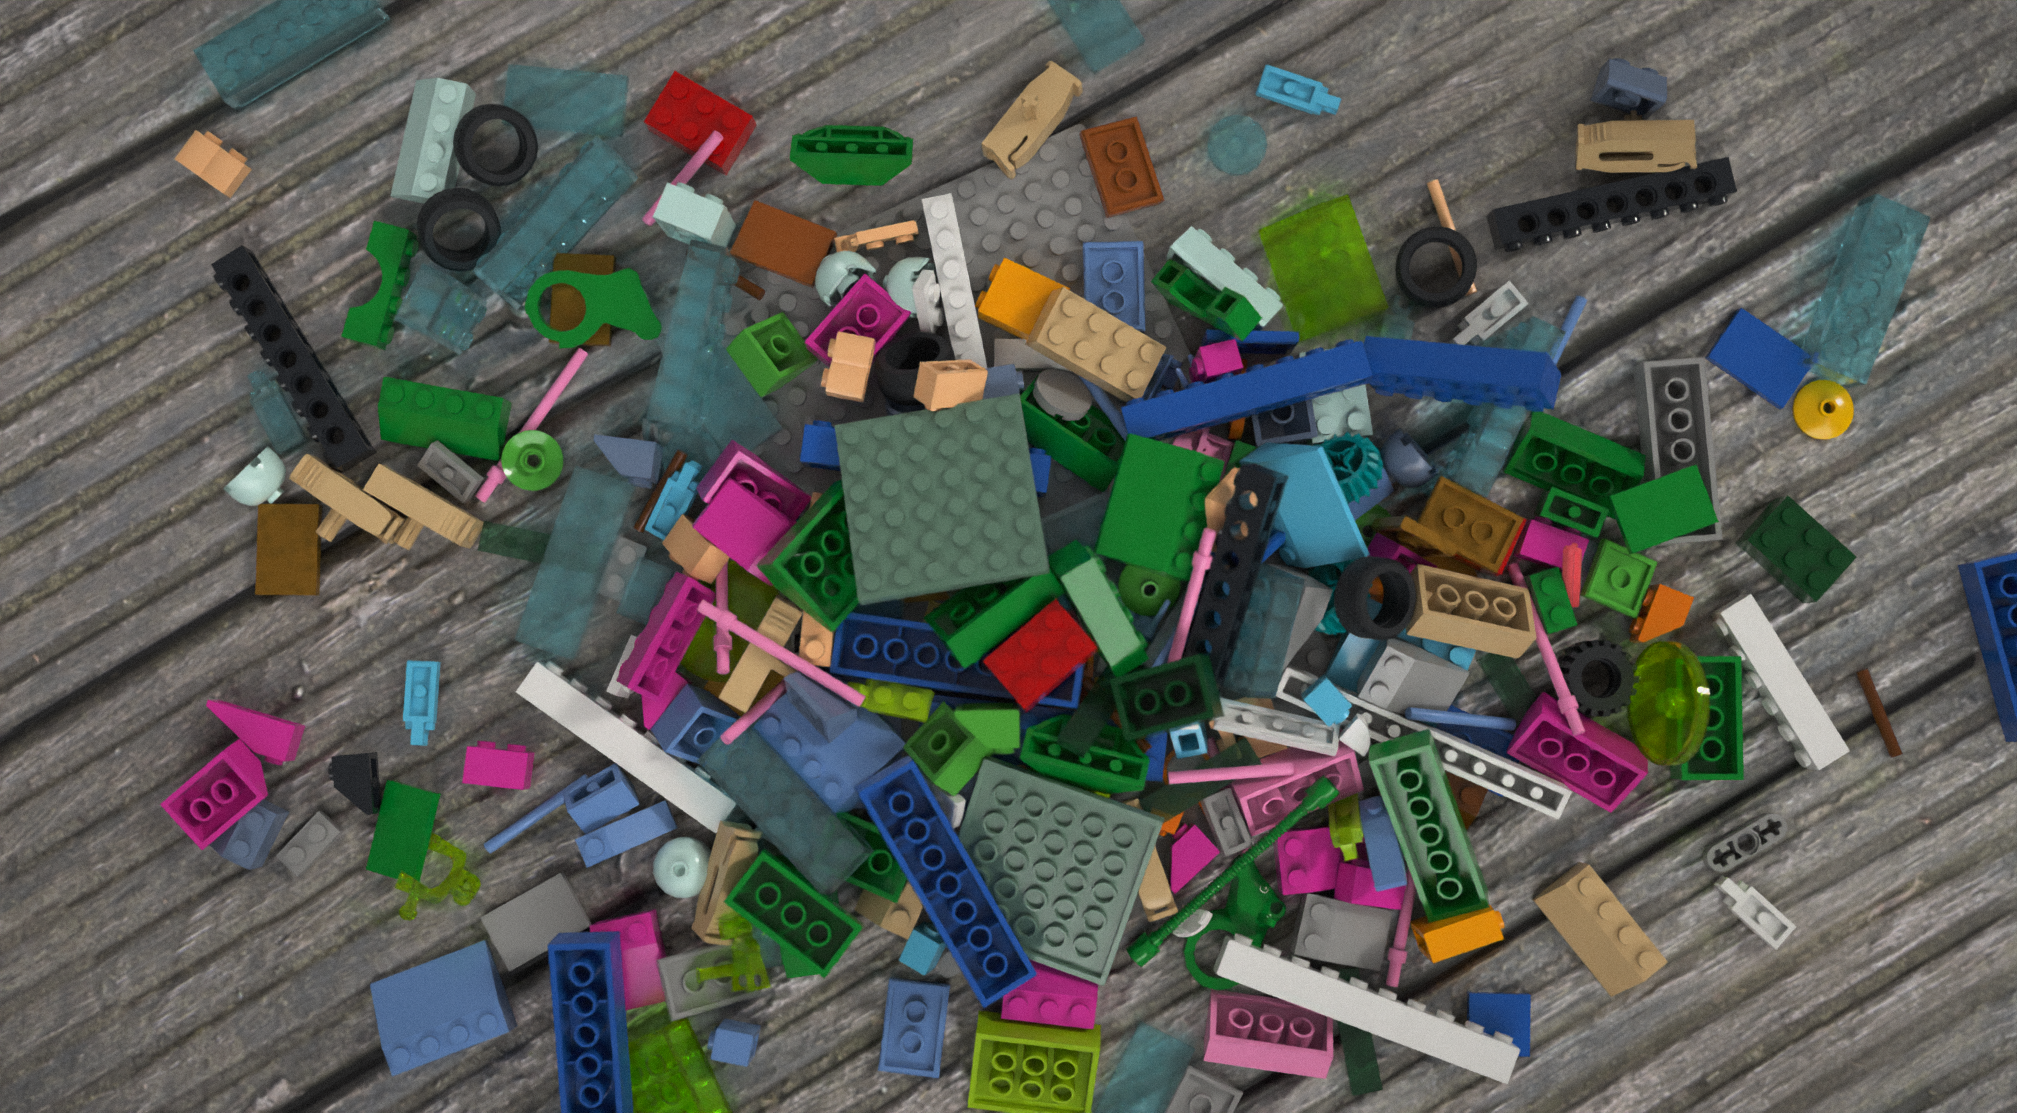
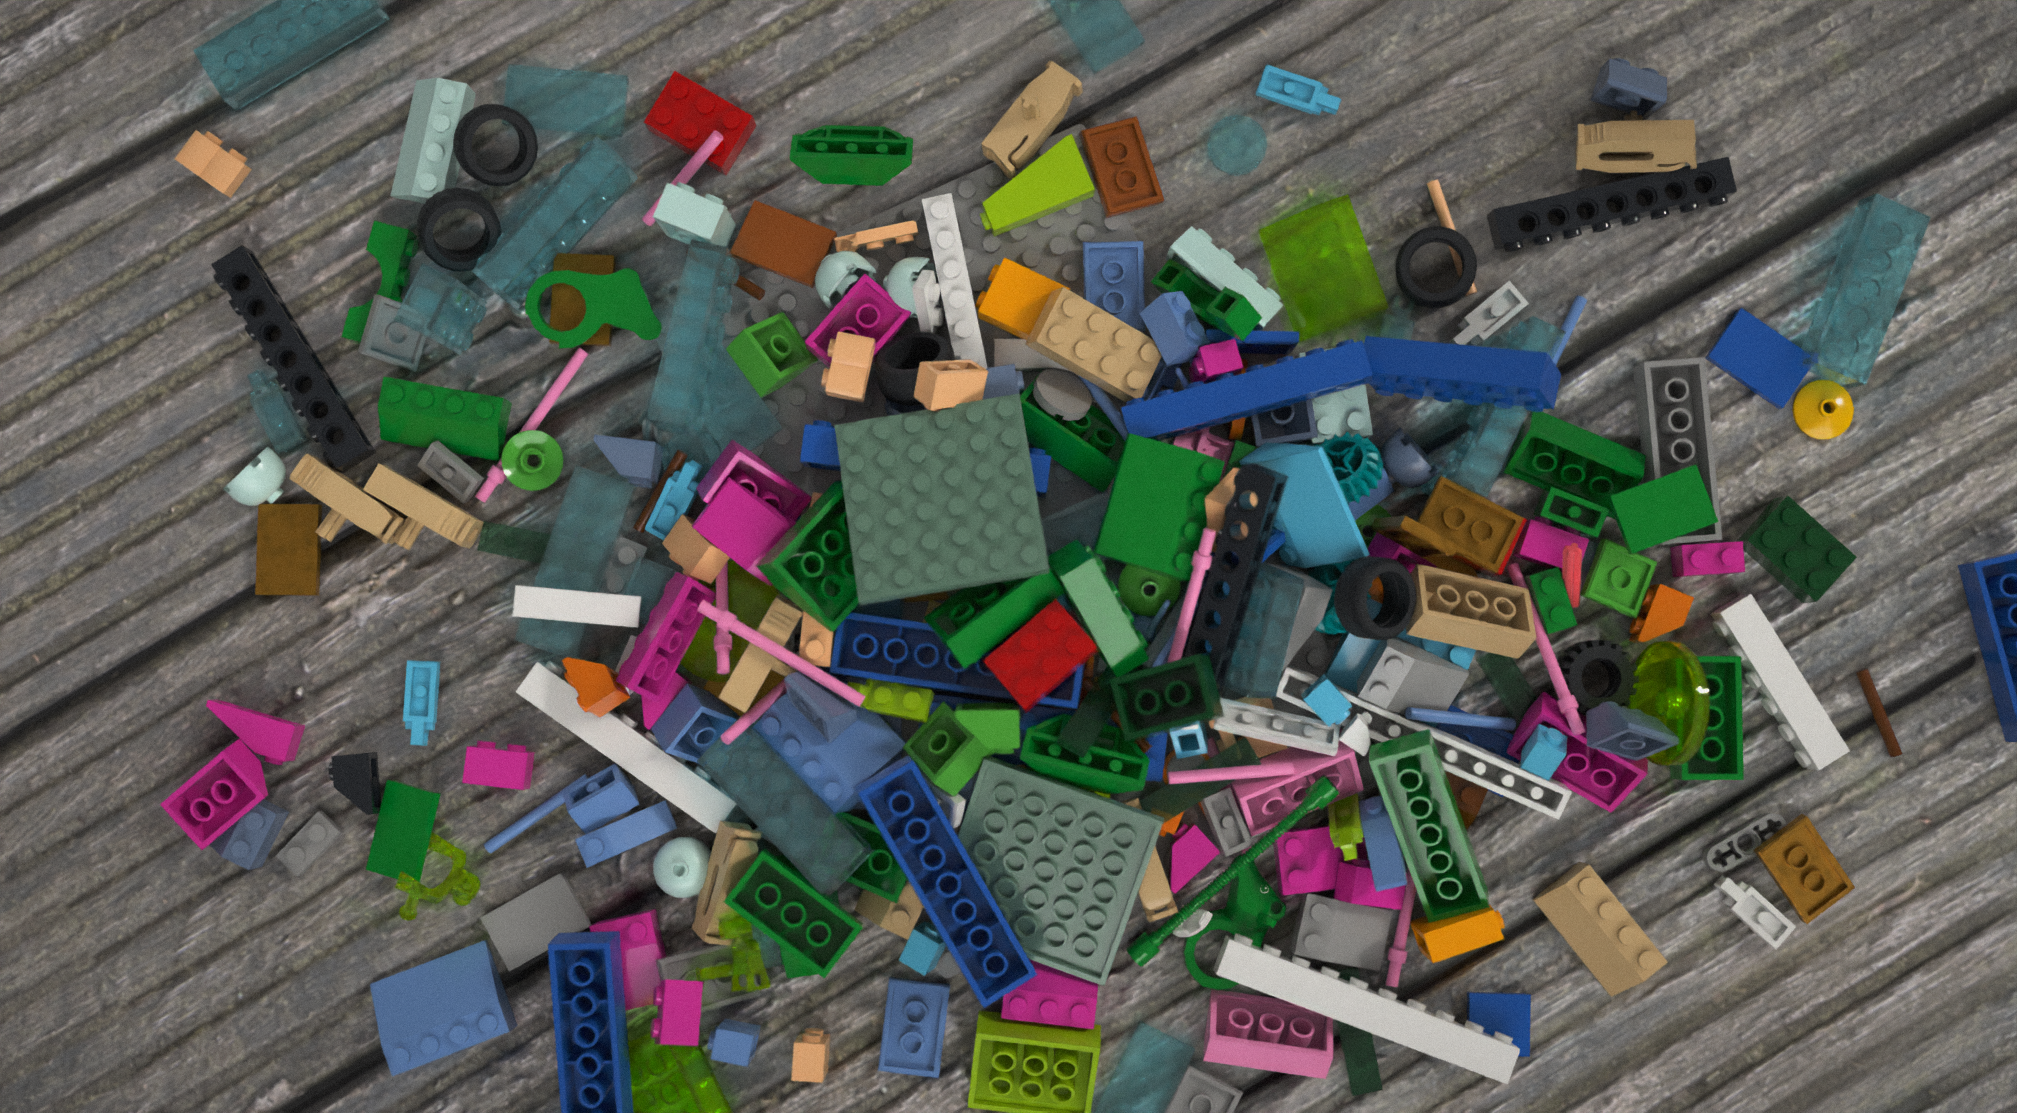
(389, 339): none -> light grey tile
(577, 606): none -> white tile
(595, 686): none -> orange slope
(677, 1012): none -> dark pink brick
(811, 1056): none -> light nougat brick
(1040, 189): none -> lime slope
(1174, 327): none -> medium blue brick
(1543, 751): none -> medium azure brick
(1626, 732): none -> sand blue slope
(1707, 559): none -> dark pink brick
(1804, 868): none -> pearl gold tile

